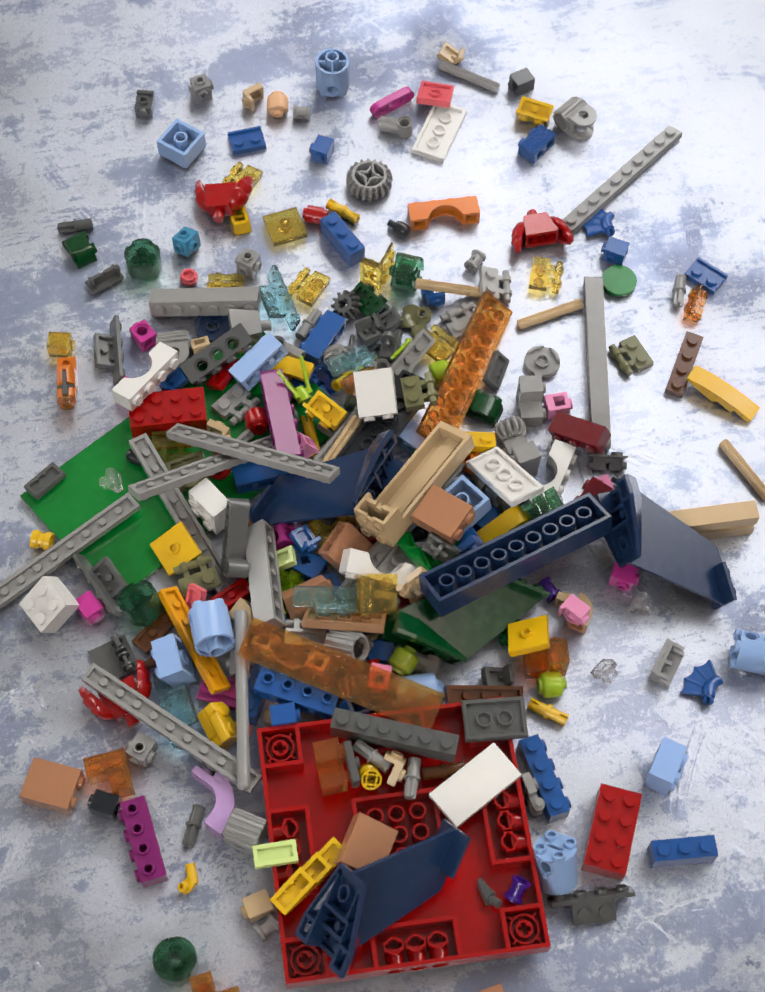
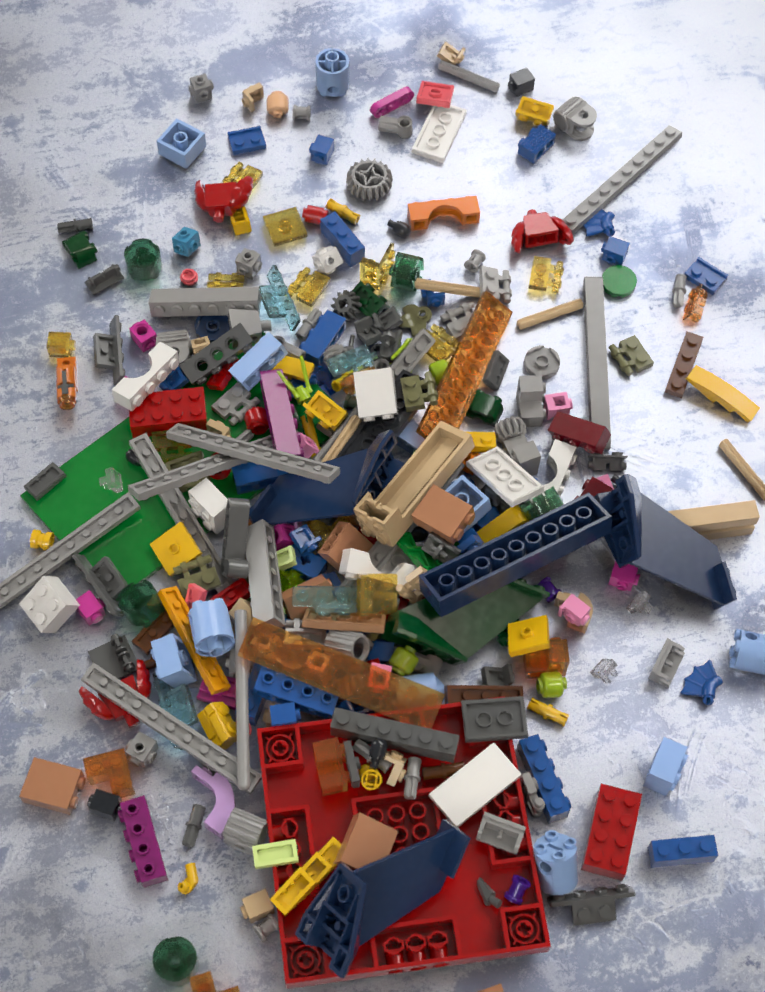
(145, 103): dark grey brick -> none
(327, 259): none -> white brick
(377, 752): none -> black cylinder
(500, 833): none -> light grey hinge

